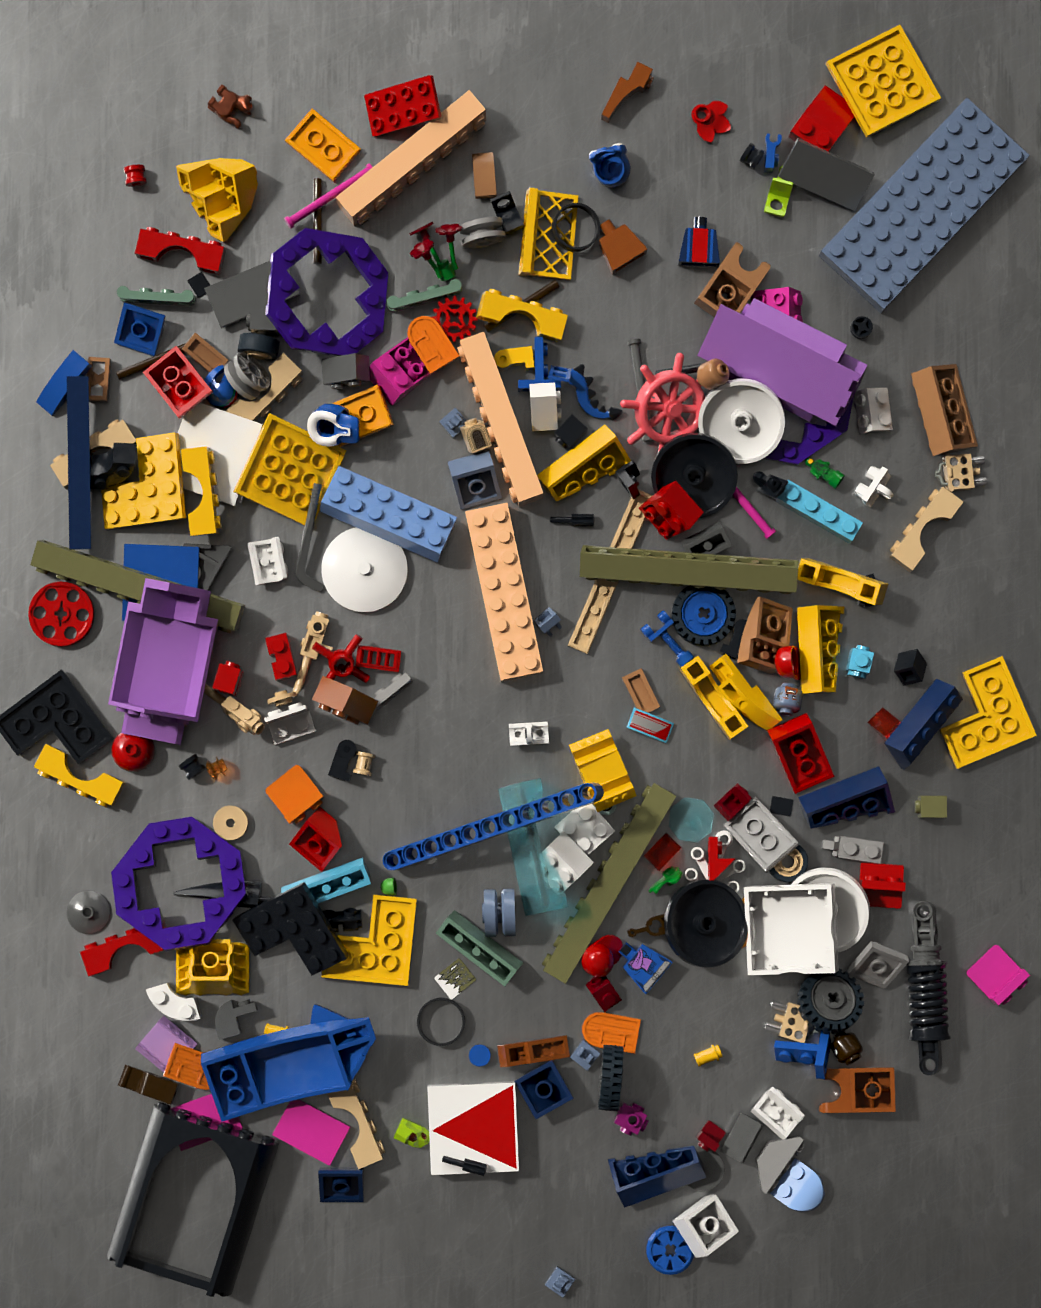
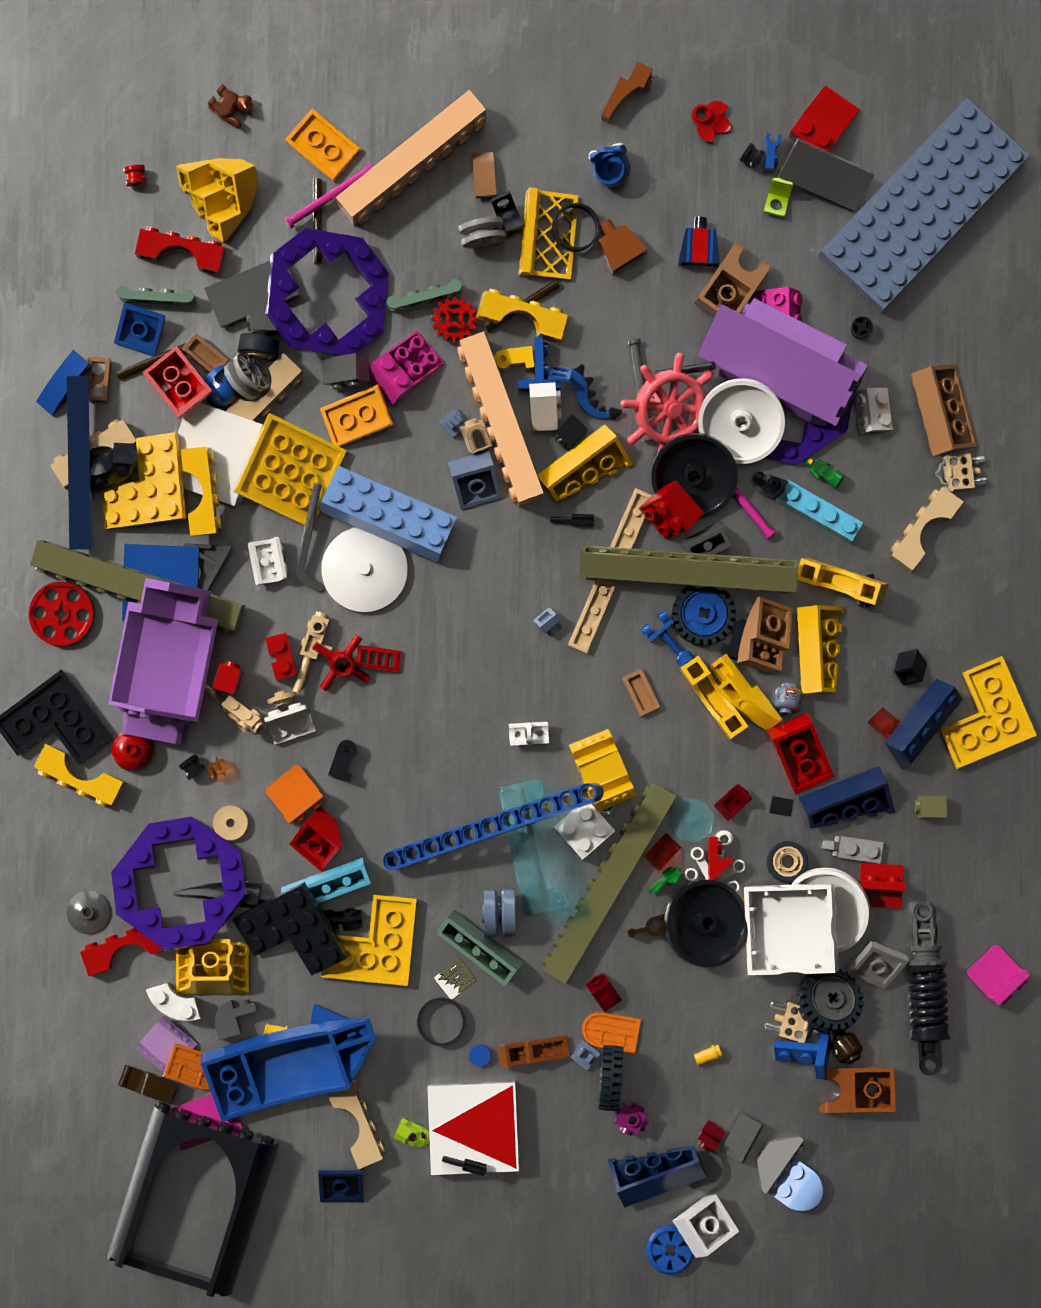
(198, 284): black sticker -> none
(311, 1131): dark pink tile -> none
(333, 425): blue piece -> none
(344, 701): dark orange brick -> none
(364, 763): tan bush -> none
(389, 886): bright green hinge -> none
(398, 684): light grey hinge -> none
(402, 105): red bracket -> none
(431, 343): orange window -> none
(444, 269): plant -> none
(504, 592): light nougat brick -> none
(543, 1089): dark blue slope -> none
(560, 1281): sand blue tile -> none
(564, 862): white brick -> none
(602, 955): red cap -> none
(627, 477): black bracket -> none
(644, 965): torso -> none
(650, 725): slope -> none
(713, 374): medium nougat head -> none
(761, 834): light grey tile -> none
(777, 1112): white bracket -> none
(787, 662): red cap -> none
(859, 662): medium azure brick -> none
(870, 494): white hips -> none
(883, 80): yellow plate -> none

